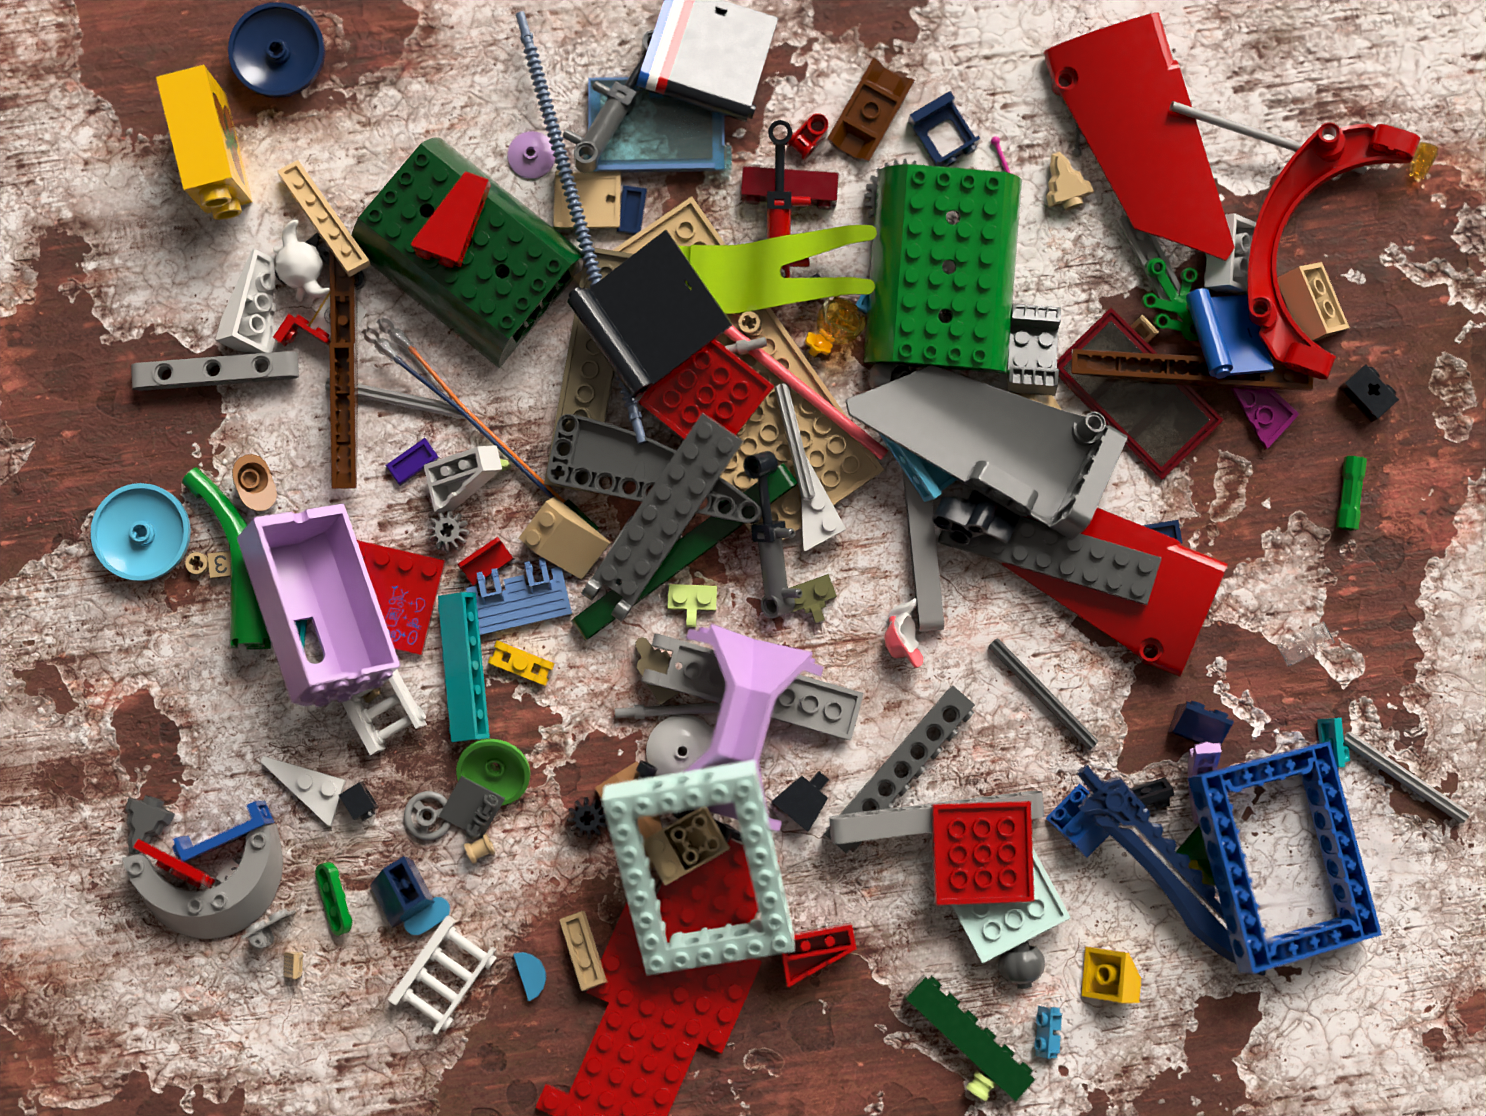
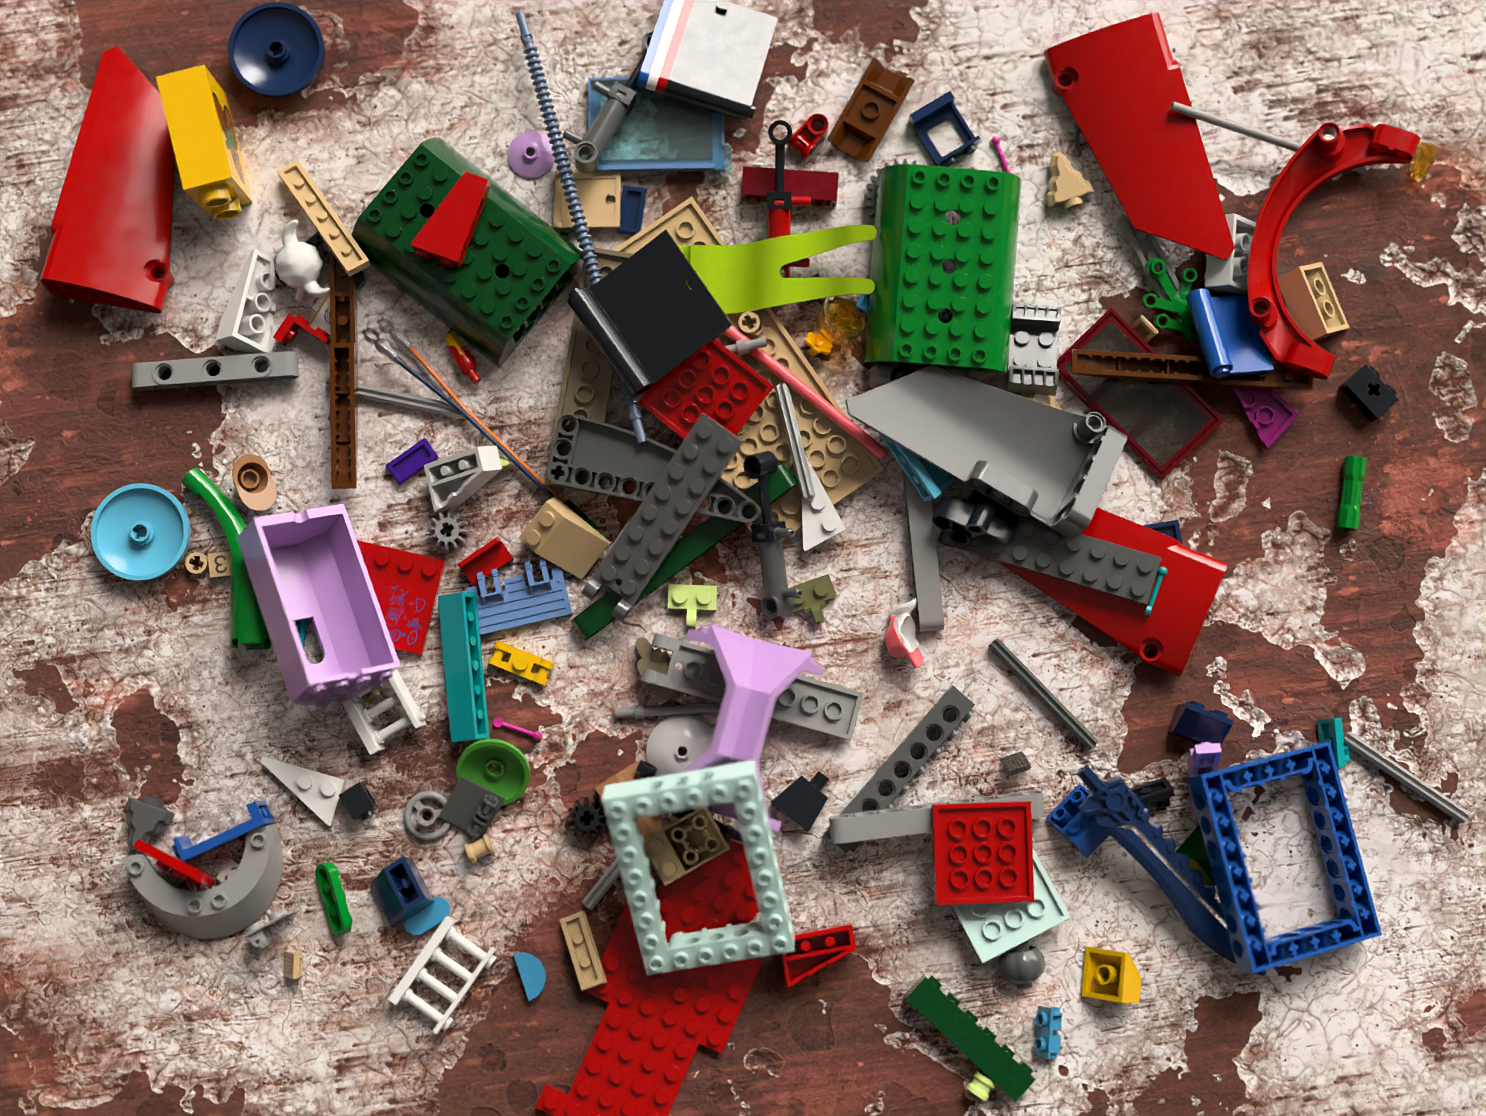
(116, 197): none -> red panel
(463, 359): none -> red piece
(498, 722): none -> dark pink hinge
(602, 885): none -> light grey axle
(1015, 764): none -> clear smoke slope
(1162, 571): none -> teal hinge
(1305, 643): clear slope -> none

